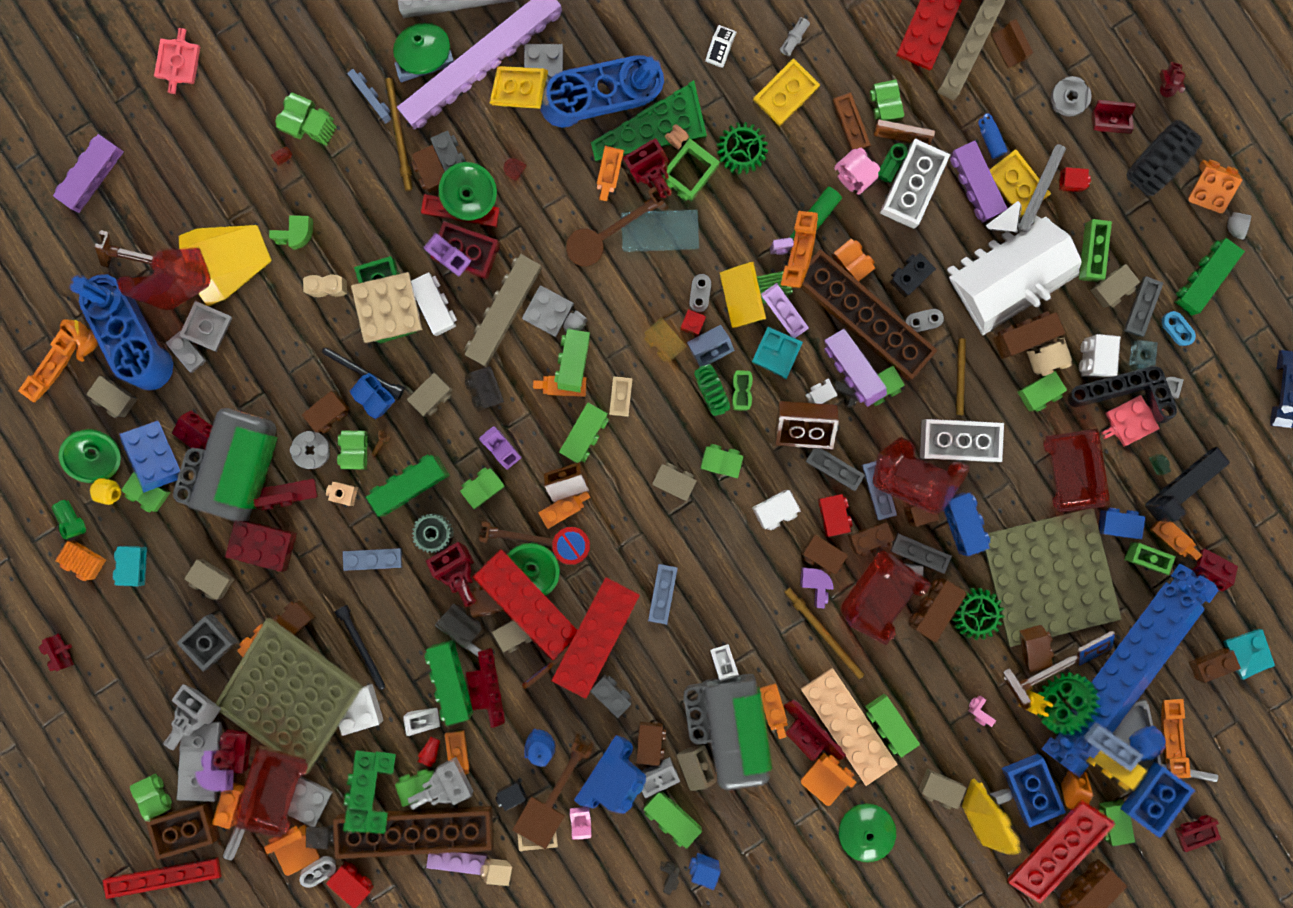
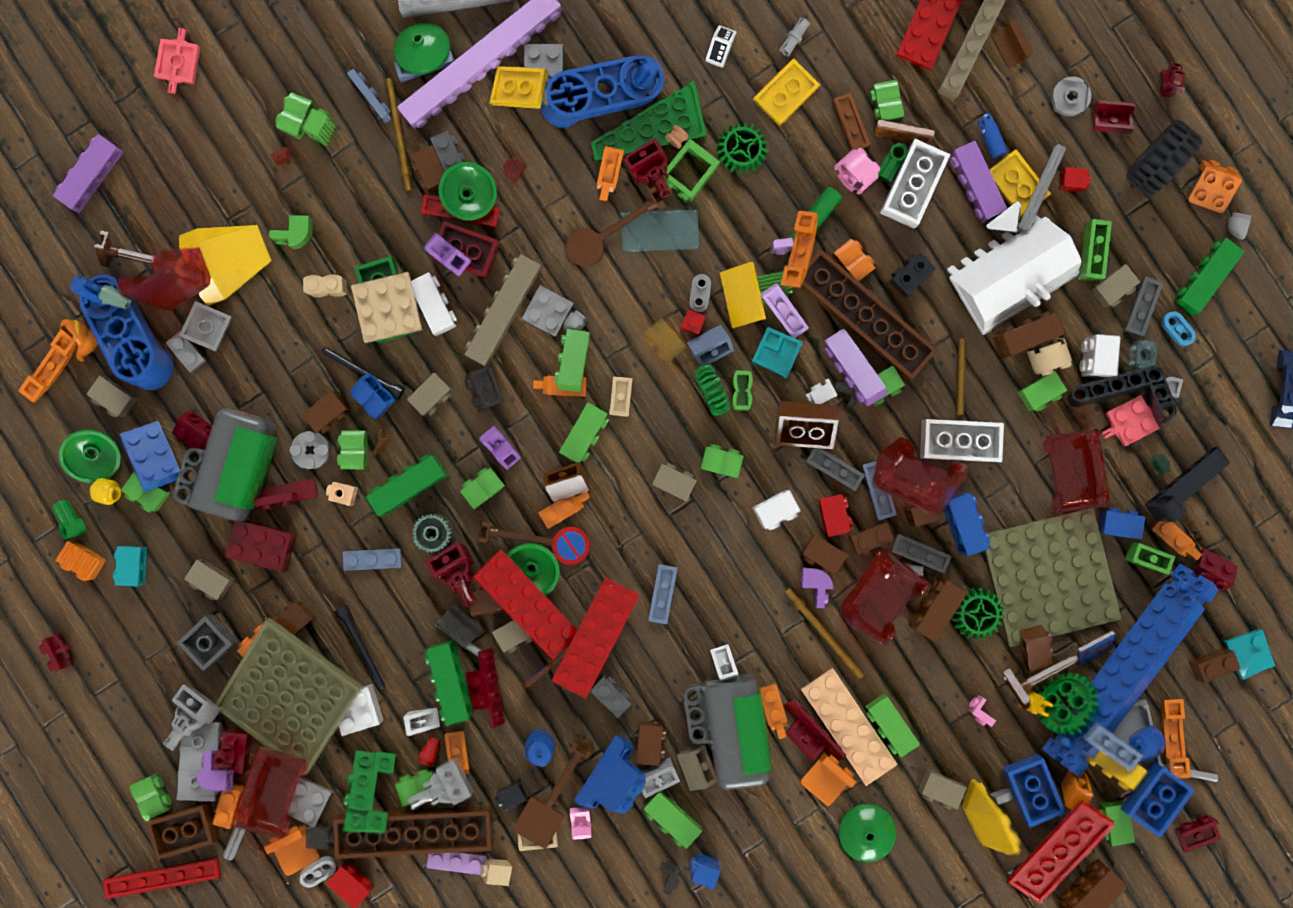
(111, 296): none -> sand green cone
(924, 320): light grey plate -> none

